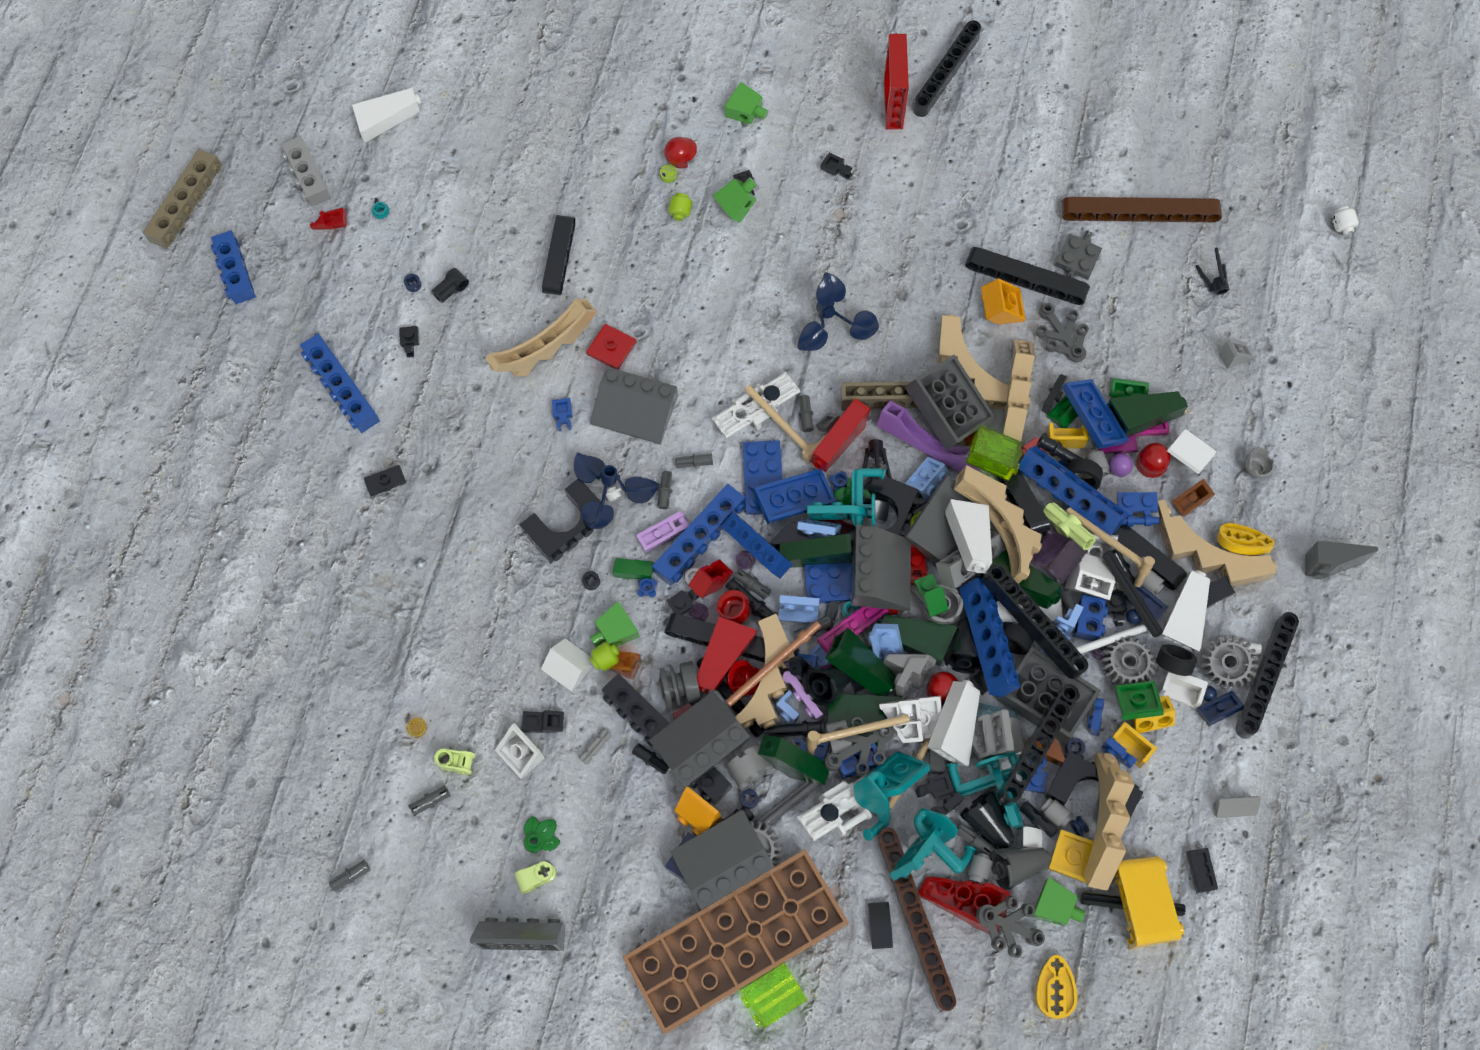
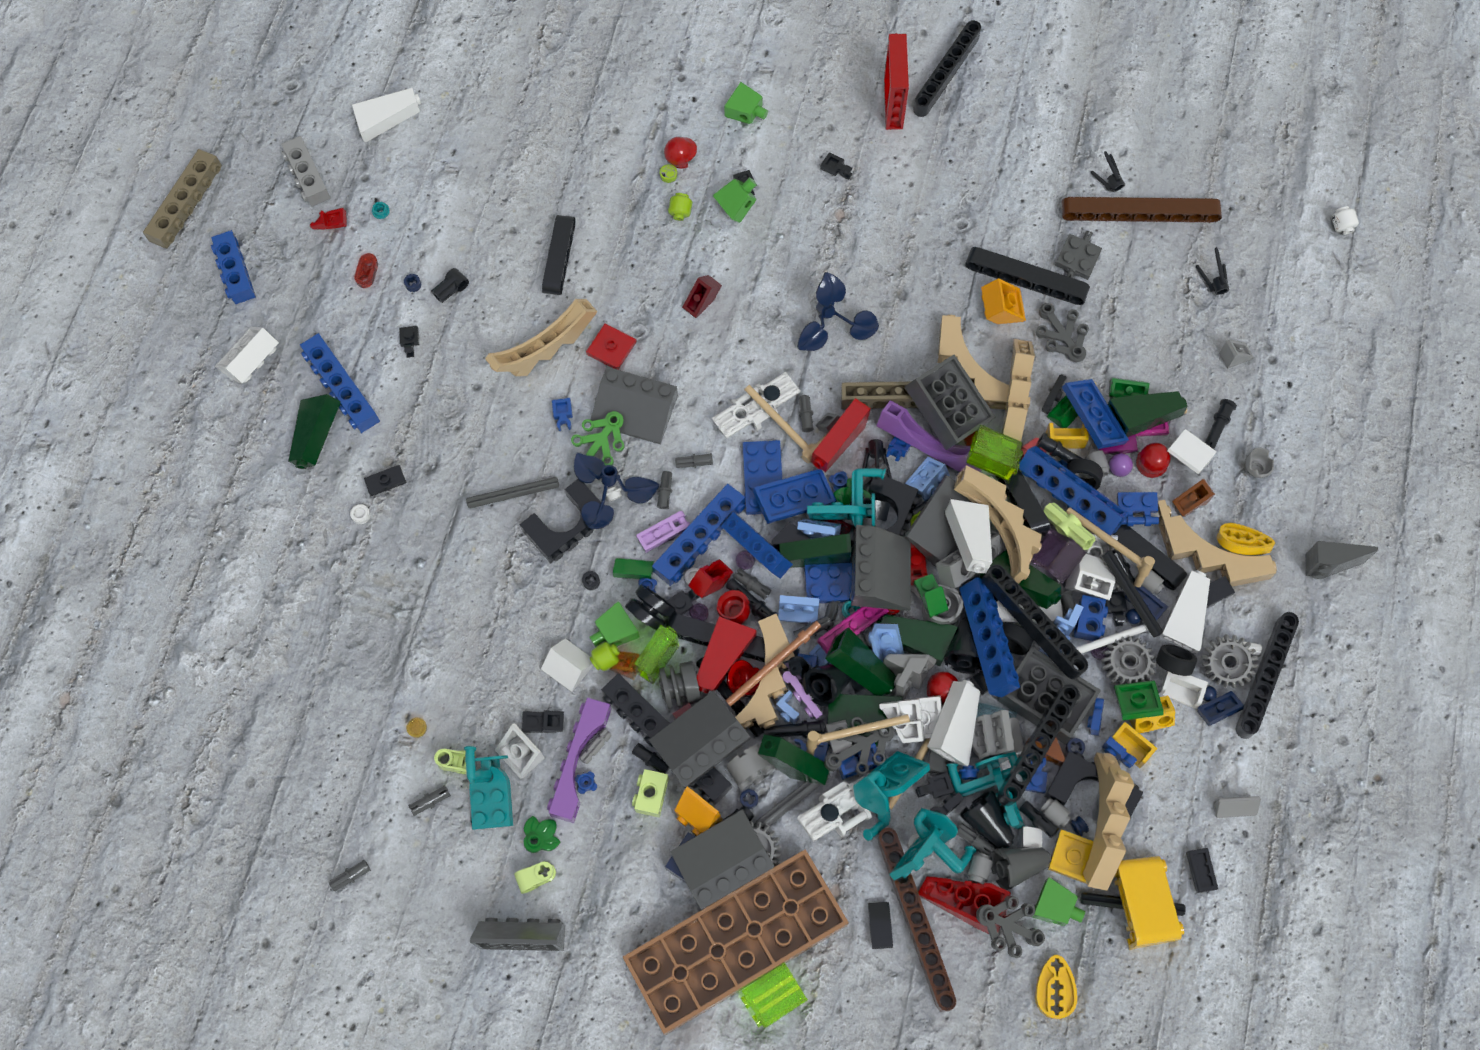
(247, 354): none -> white slope
(311, 429): none -> dark green slope
(360, 514): none -> white tile
(366, 272): none -> clear red plate
(488, 791): none -> teal plate
(512, 492): none -> dark grey axle
(580, 779): none -> blue plate
(592, 720): none -> medium lavender arch
(601, 439): none -> bright green plant
(648, 610): none -> black wheel
(653, 805): none -> yellowish green brick
(657, 653): none -> clear neon green brick
(701, 295): none -> dark red slope
(898, 448): none -> blue plate
(968, 772): none -> blue plate
(1115, 180): none -> black plant
(1221, 419): none -> black pin

